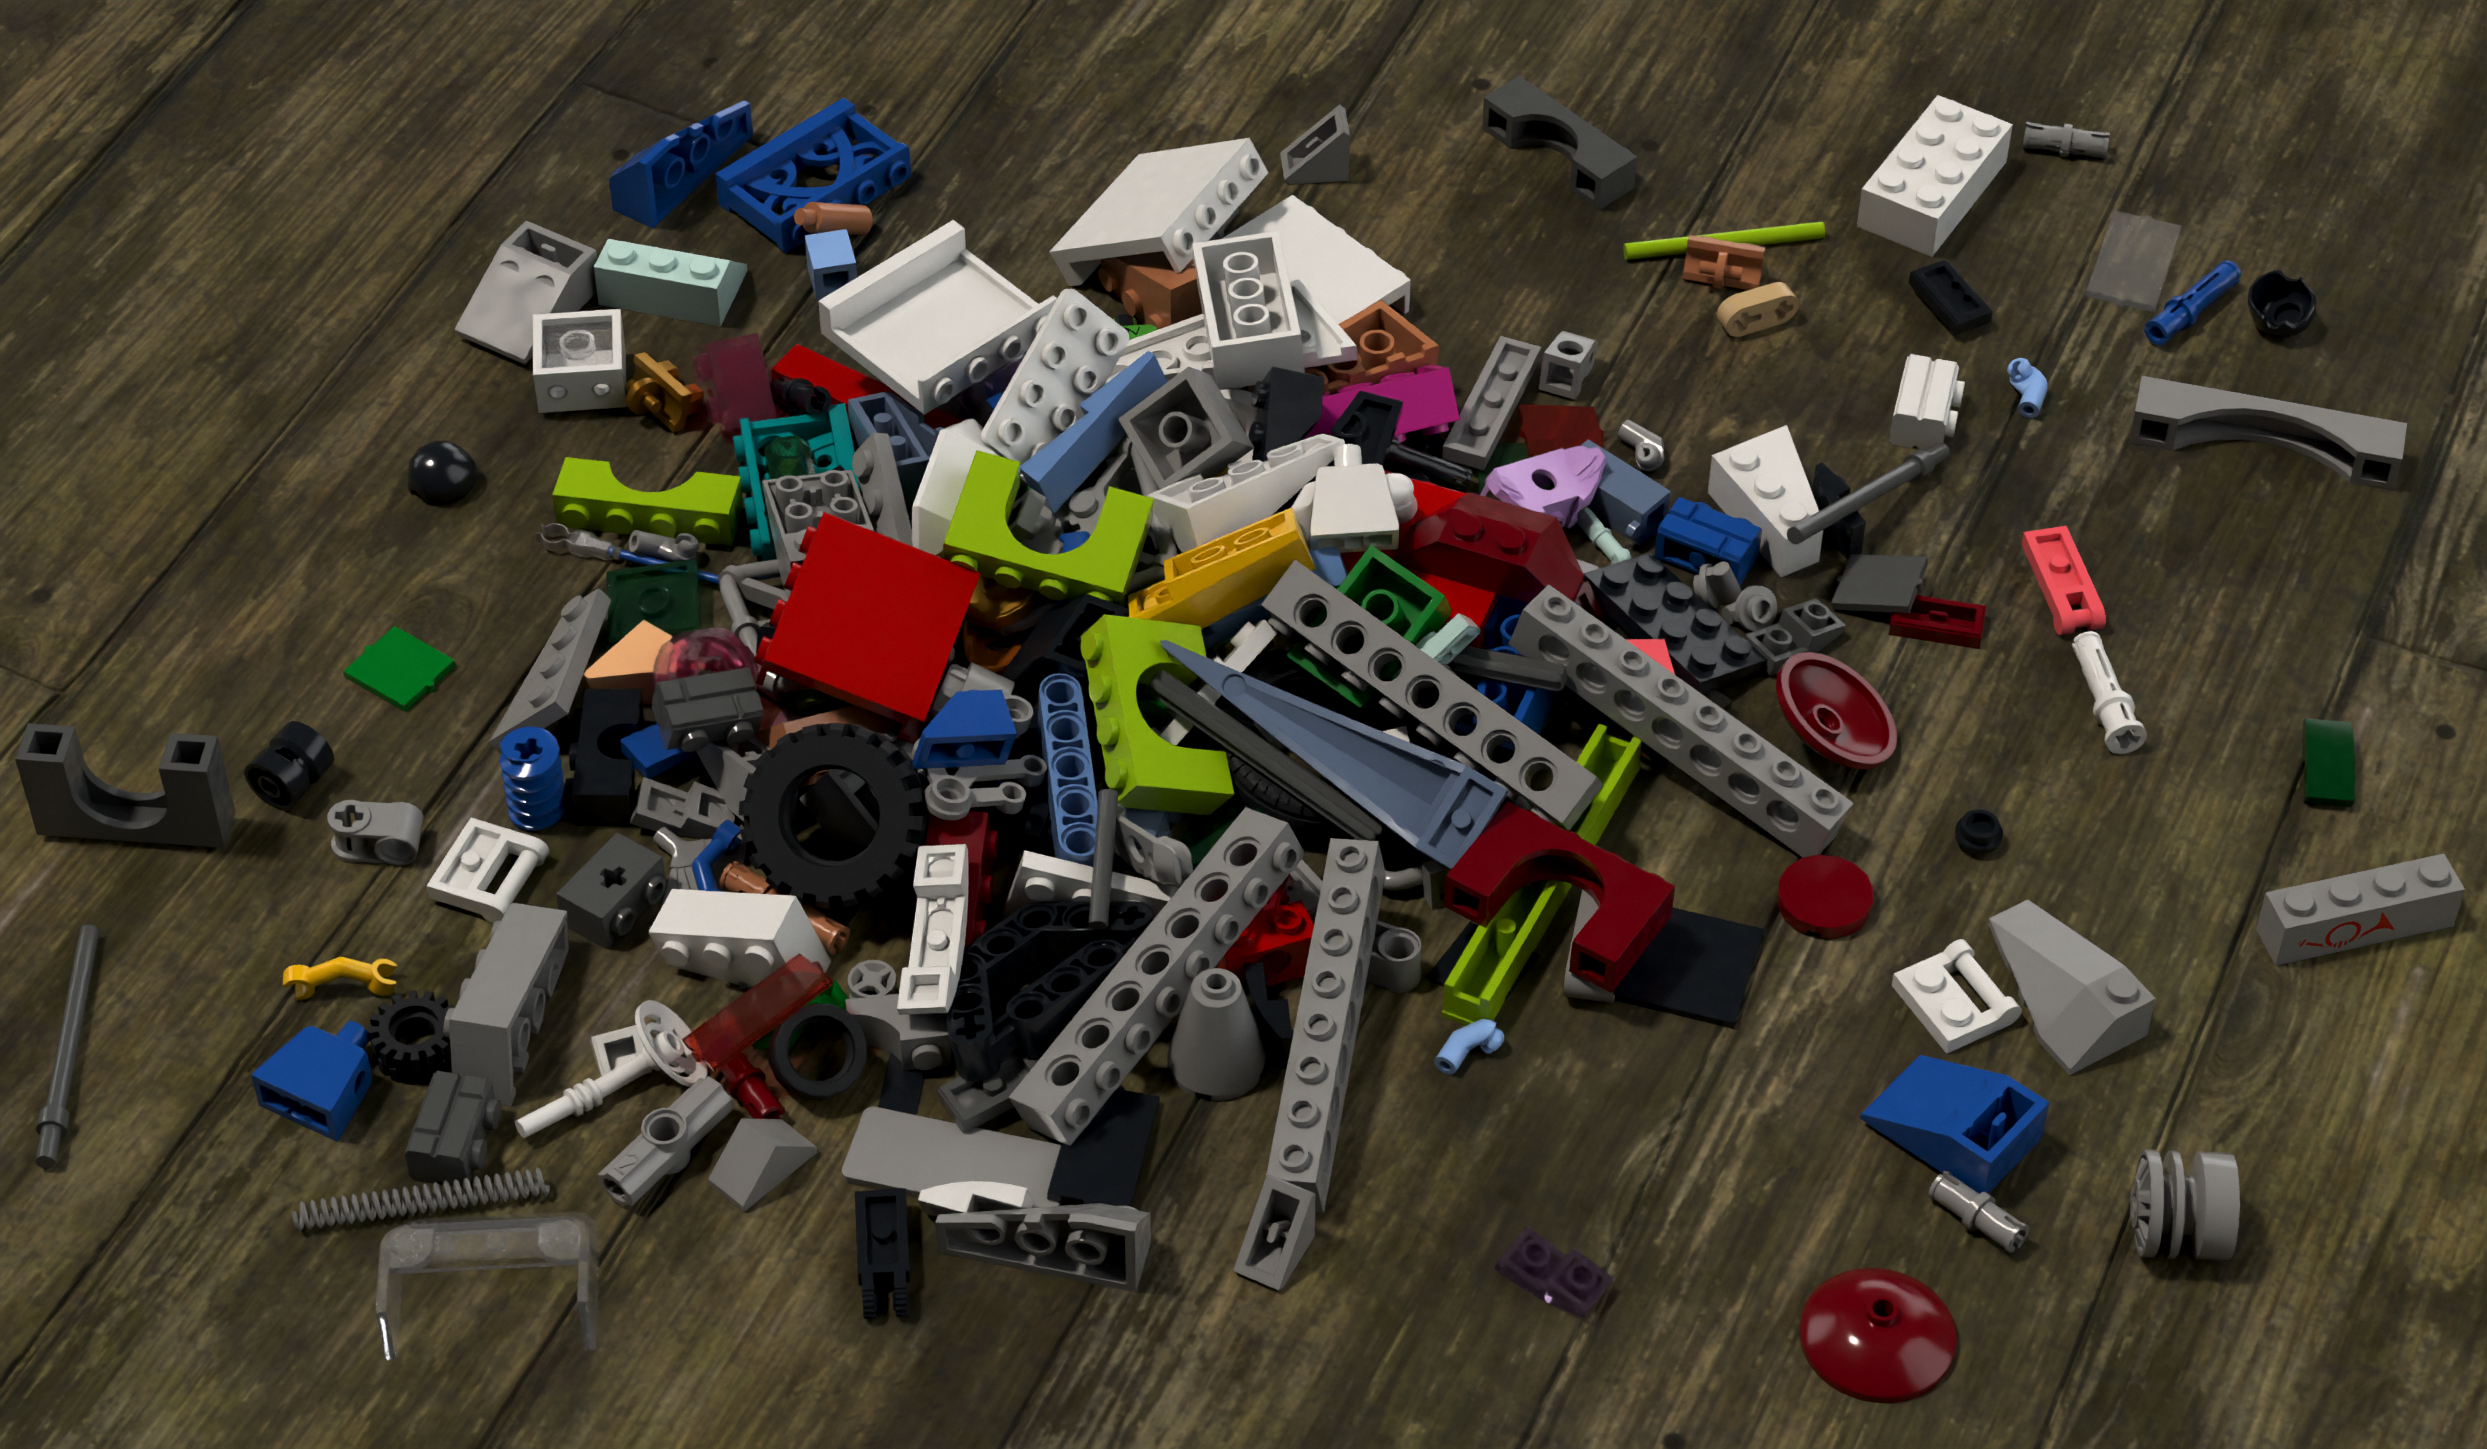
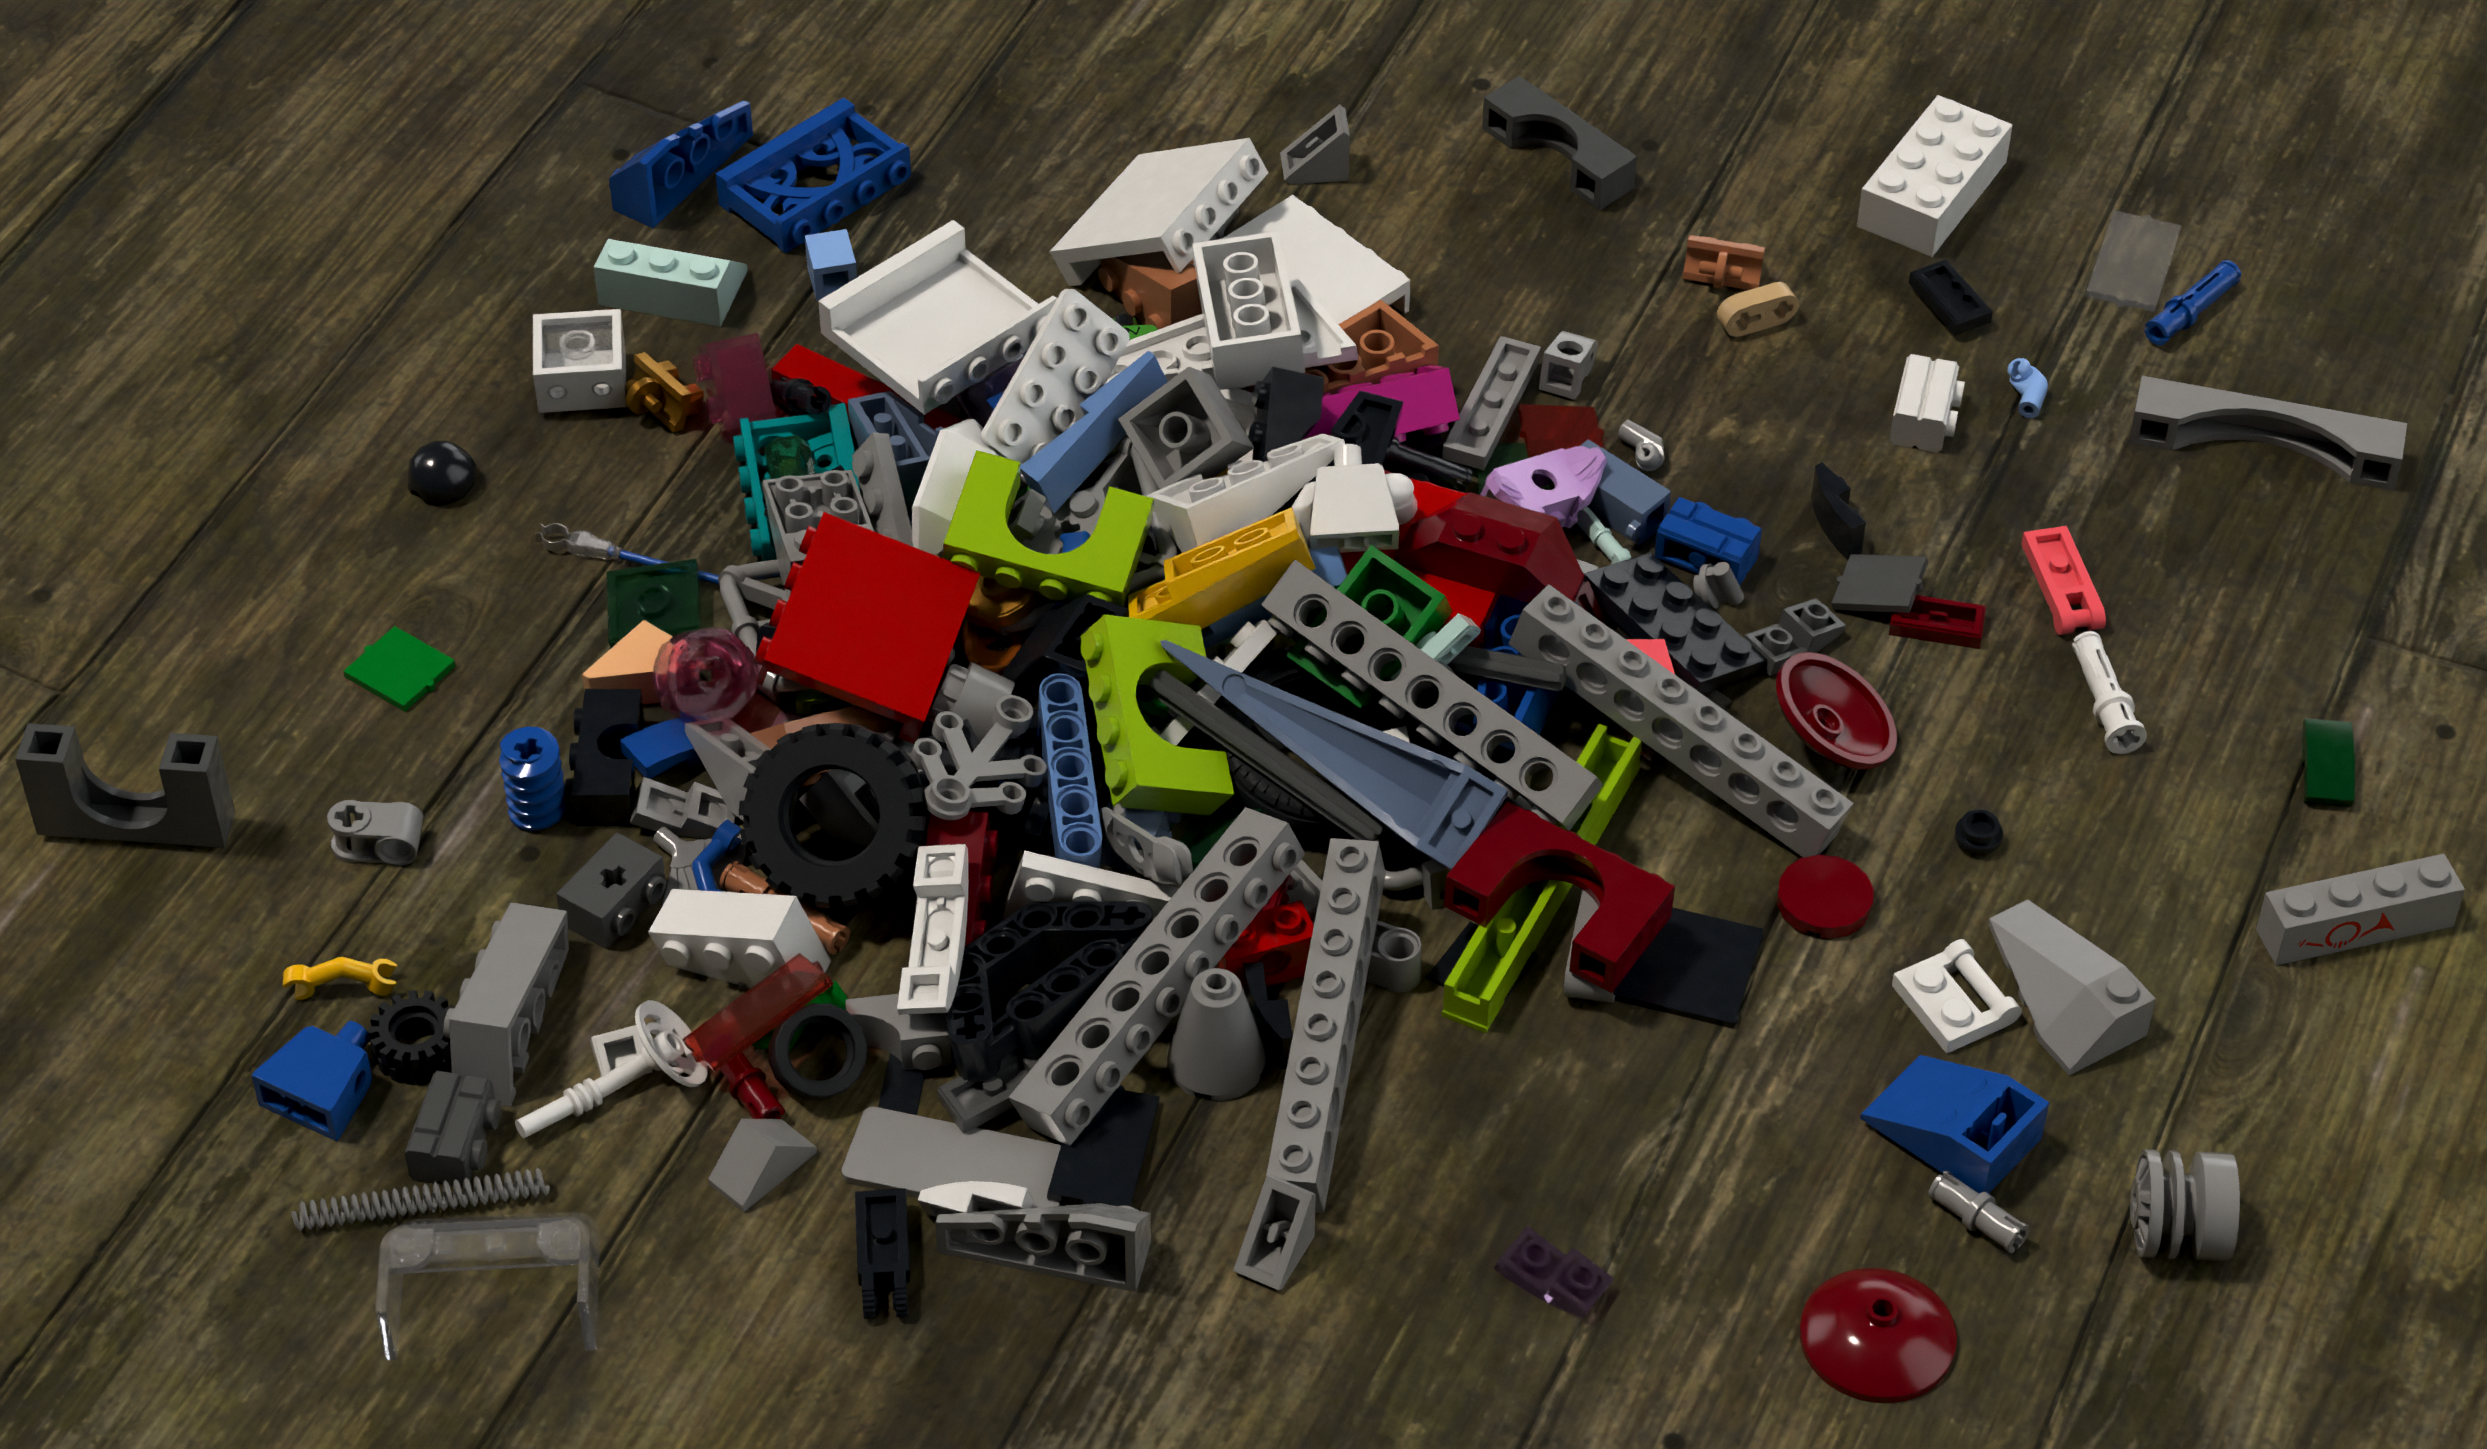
(54, 1117): dark grey bar -> none
(289, 765): black wheel -> none
(476, 860): white plate -> none
(528, 276): light grey slope -> none
(558, 669): light grey wing -> none
(595, 500): lime arch -> none
(664, 547): light grey arm -> none
(665, 1141): light grey piece -> none
(707, 709): dark grey brick -> none
(828, 217): nougat cylinder -> none
(873, 978): light grey wheel -> none
(968, 732): blue slope -> none
(1103, 859): dark grey bar -> none
(1465, 1039): light blue arm -> none
(1753, 609): light grey plate -> none
(1758, 237): lime axle -> none
(1770, 489): white wedge -> none
(1913, 467): dark grey bar -> none
(2066, 140): light grey pin -> none
(2281, 304): black hair -> none

